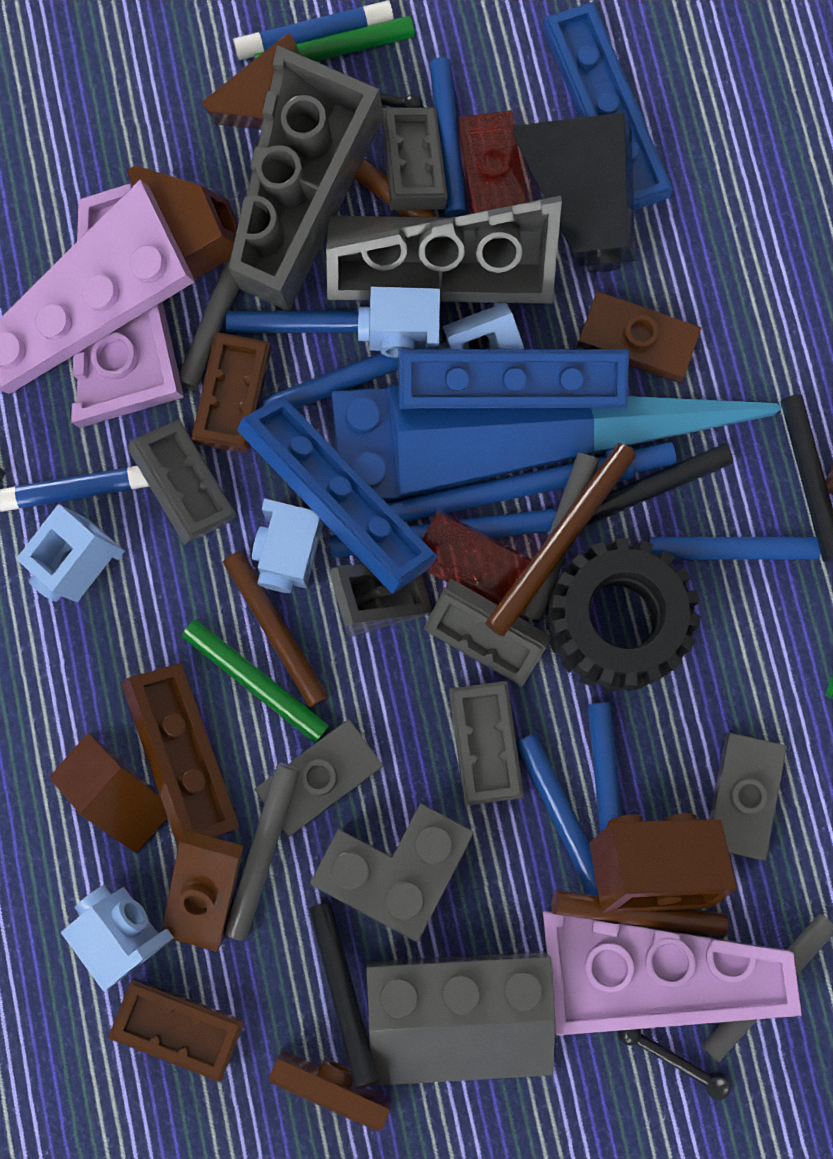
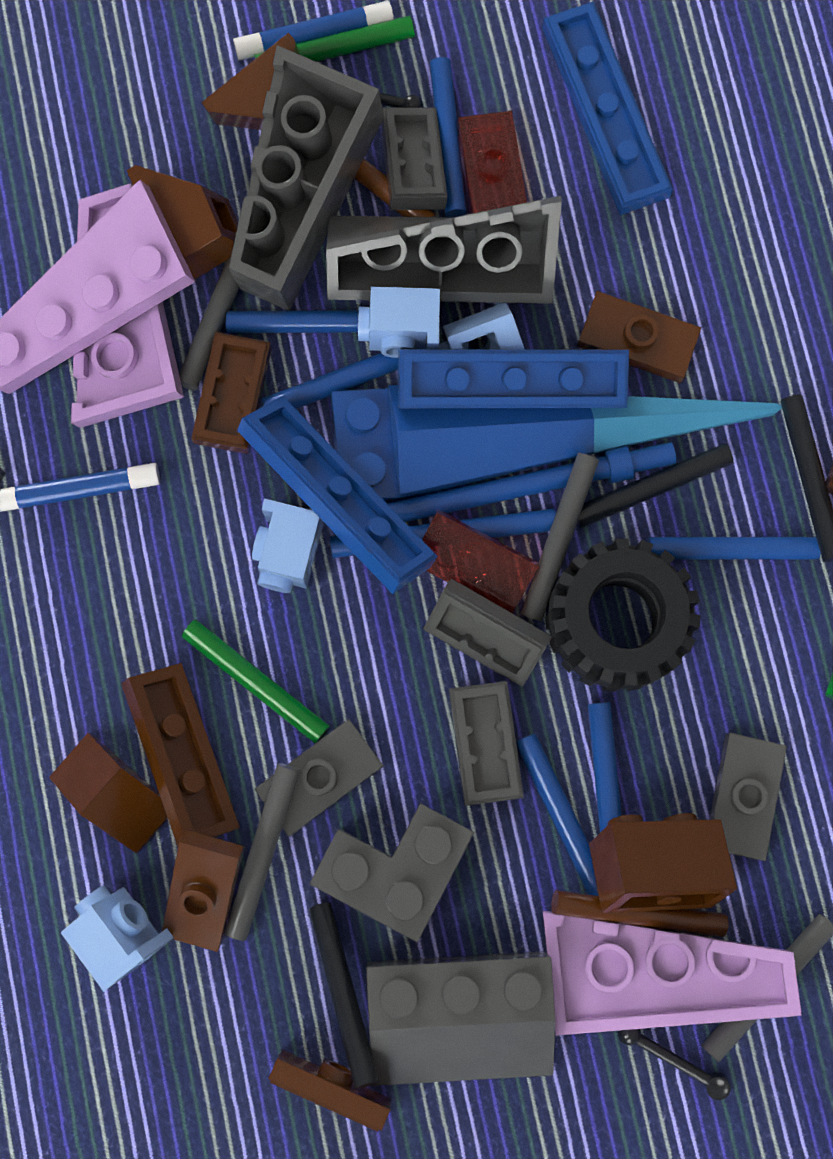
(67, 555): light blue brick -> none
(176, 1029): reddish brown plate -> none
(181, 481): dark grey plate -> none
(275, 629): reddish brown bar -> none
(370, 605): dark grey slope -> none
(560, 540): reddish brown bar -> none
(592, 171): black slope -> none

